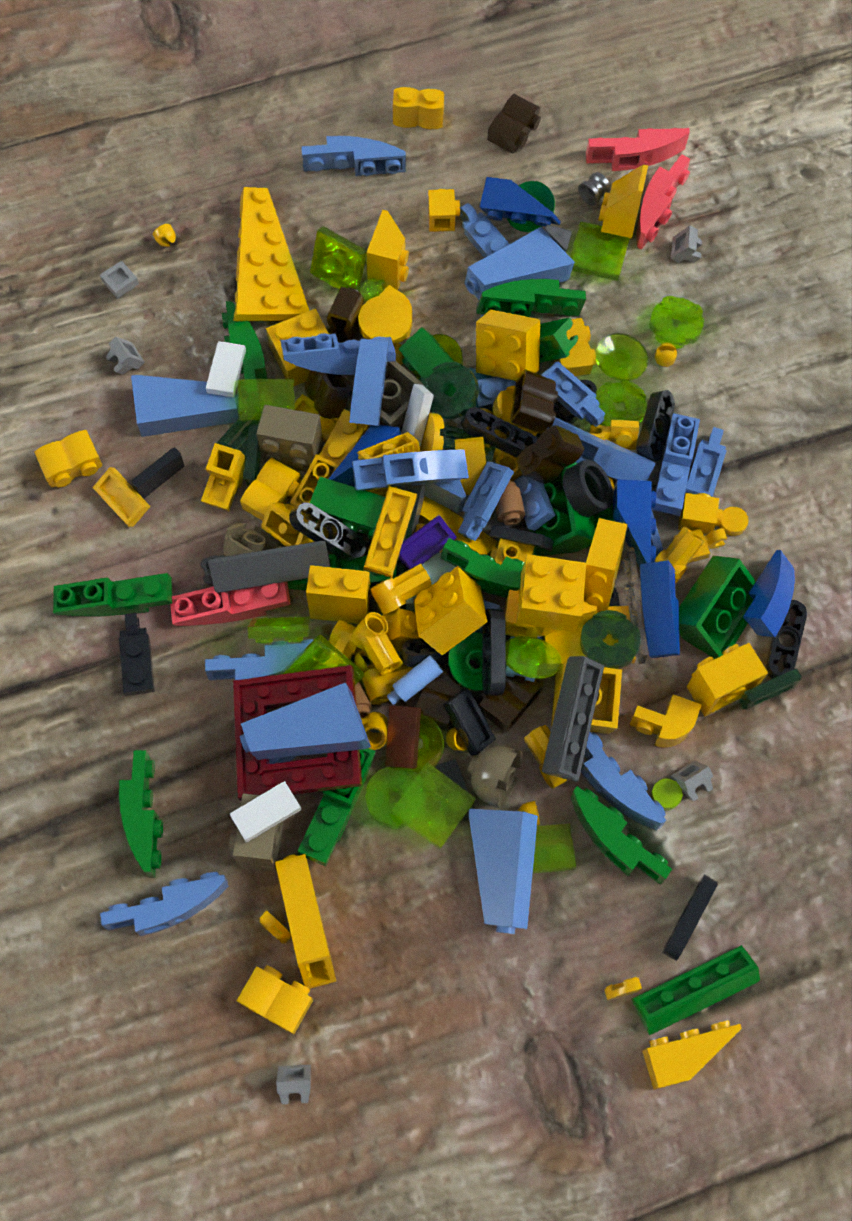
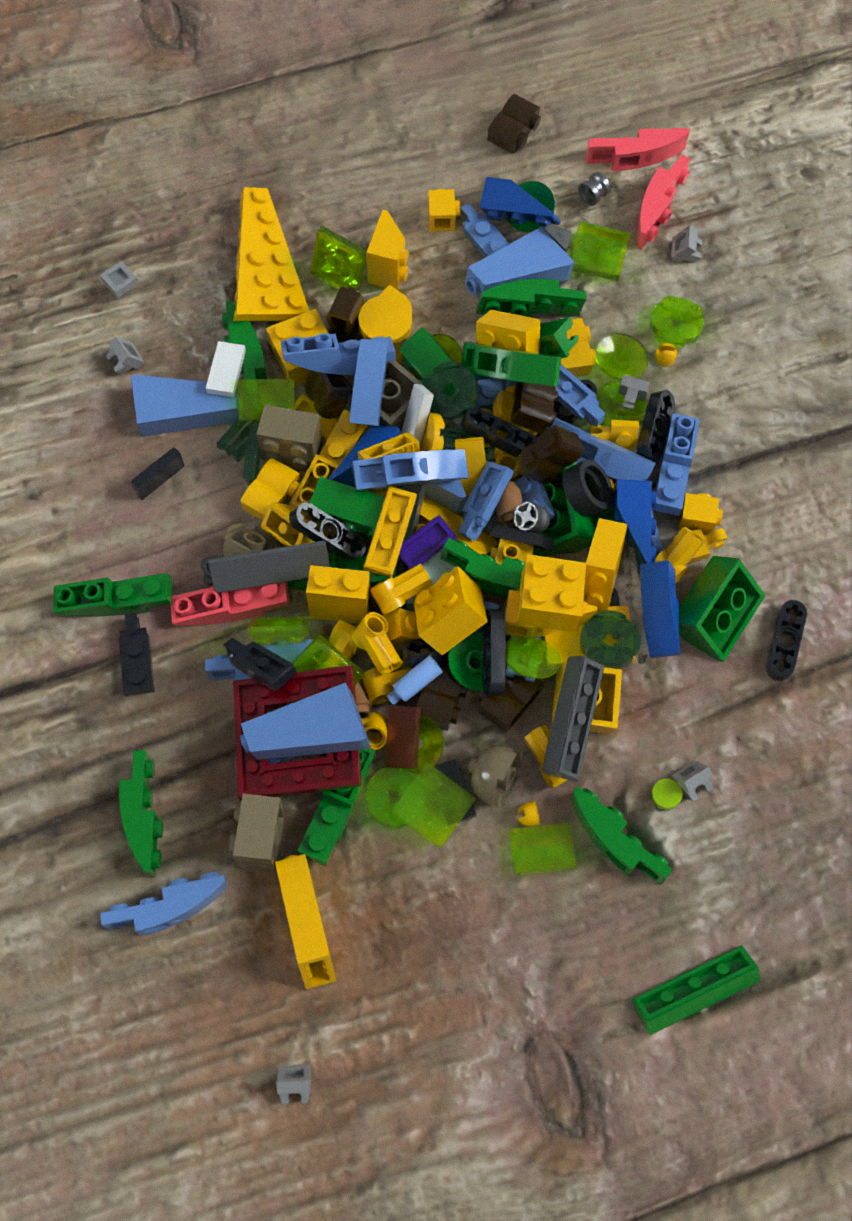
(68, 459): yellow brick -> none
(121, 497): yellow plate -> none
(164, 235): yellow hinge -> none
(225, 477): yellow brick -> none
(260, 663): none -> black hinge
(265, 811): white tile -> none
(274, 927): yellow tile -> none
(275, 999): yellow brick -> none
(359, 661): yellow hinge -> none
(362, 154): medium blue slope -> none
(371, 288): clear neon green plate -> none
(418, 108): yellow brick -> none
(454, 740): yellow hinge -> none
(469, 721): black tile -> none
(504, 865): medium blue slope -> none
(511, 364): none -> green slope
(524, 517): none -> flat silver wheel
(622, 203): yellow slope -> none
(623, 791): medium blue slope -> none
(625, 988): yellow tile -> none
(632, 389): none -> light grey tile
(672, 726): yellow brick -> none
(684, 1058): yellow slope -> none
(690, 917): black beam -> none
(707, 465): medium blue hinge -> none
(726, 678): yellow brick -> none
(734, 521): yellow tile -> none
(770, 689): clear green tile -> none
(771, 596): blue slope -> none

